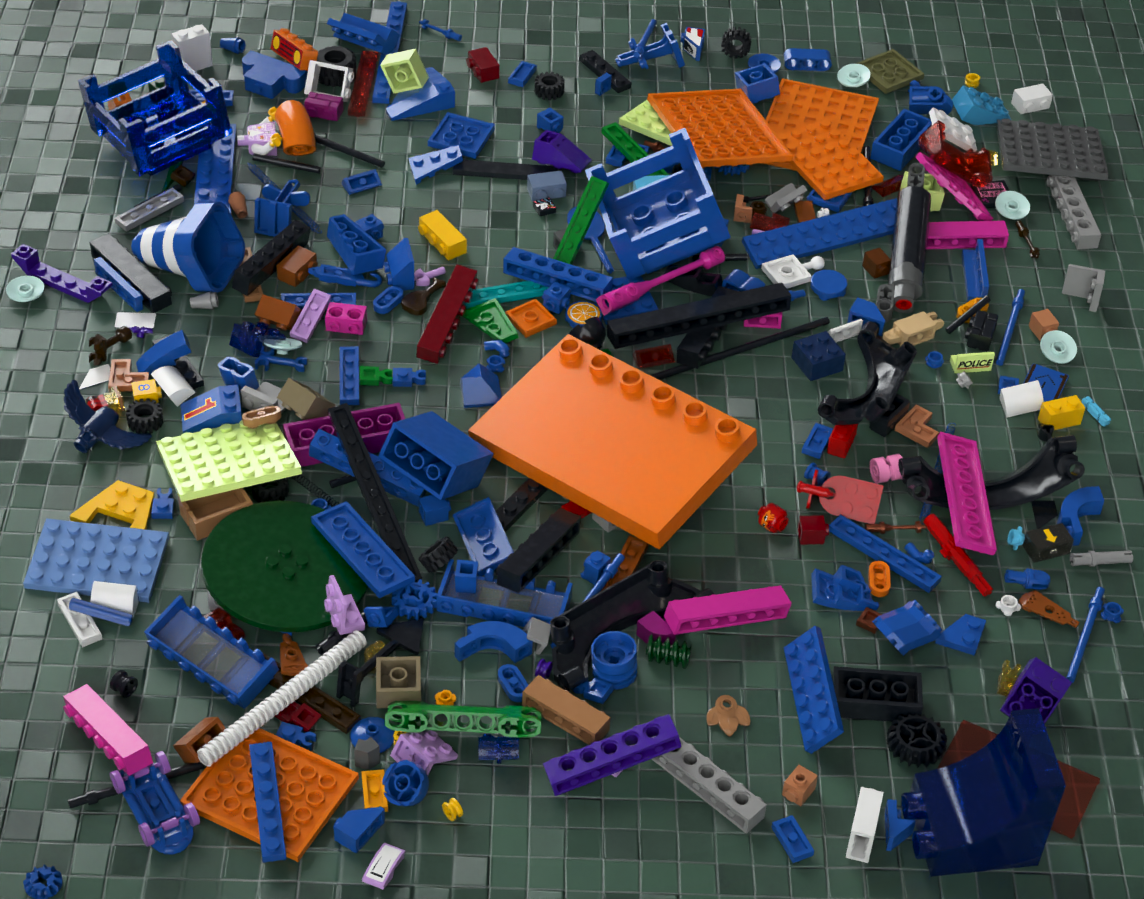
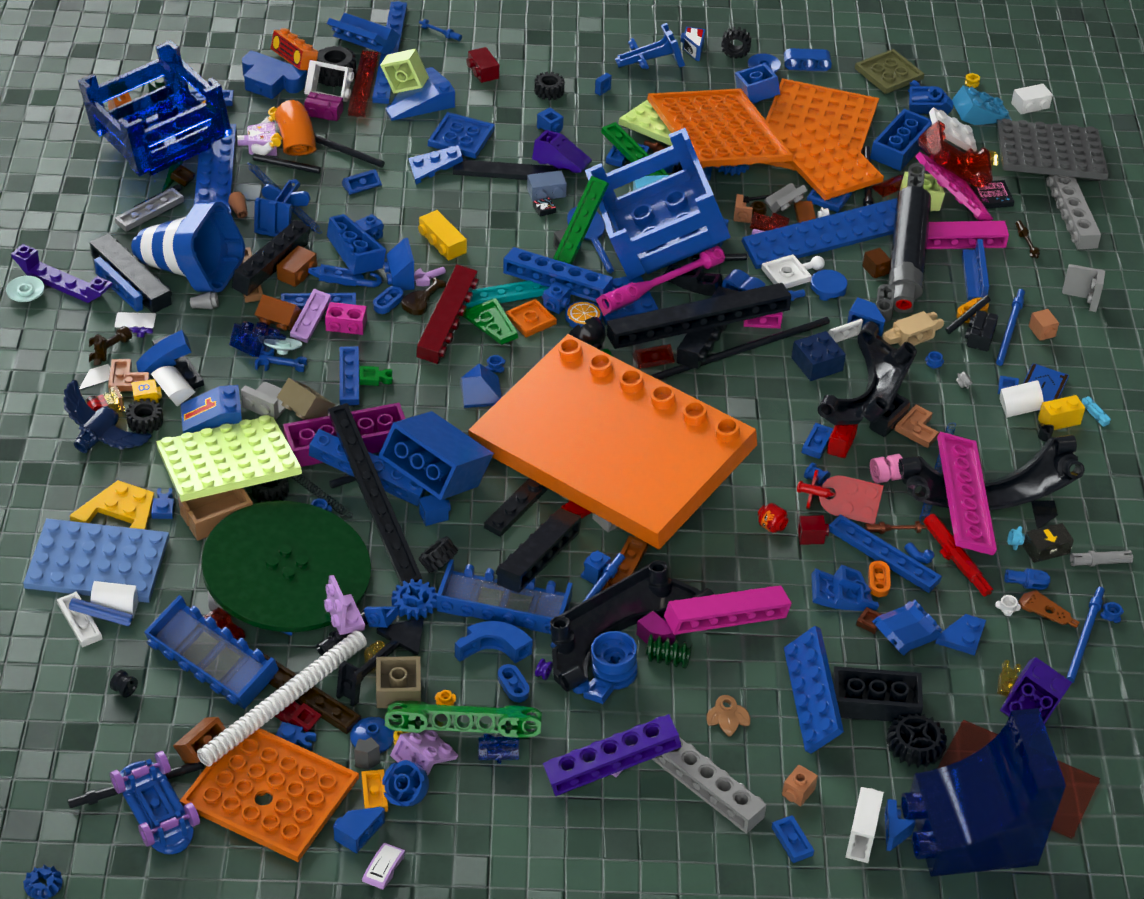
(107, 730): brick -> none
(194, 46): white brick -> none
(234, 45): blue cone -> none
(237, 373): blue brick -> none
(261, 416): medium nougat plate -> none
(267, 802): blue plate -> none
(291, 664): dark orange piece -> none
(363, 549): blue plate -> none
(405, 377): blue plate -> none
(452, 809): yellow bush -> none
(466, 576): blue brick -> none
(483, 535): blue tile -> none
(497, 345): blue arm -> none
(522, 74): blue tile -> none
(538, 632): light grey panel -> none
(566, 710): medium nougat brick -> none
(600, 67): black plate -> none
(639, 48): blue bar -> none
(853, 75): light aqua dish -> none
(972, 362): yellowish green panel -> none
(1012, 205): light aqua dish -> none
(1062, 342): light aqua dish -> none
(1078, 504): blue arch -> none

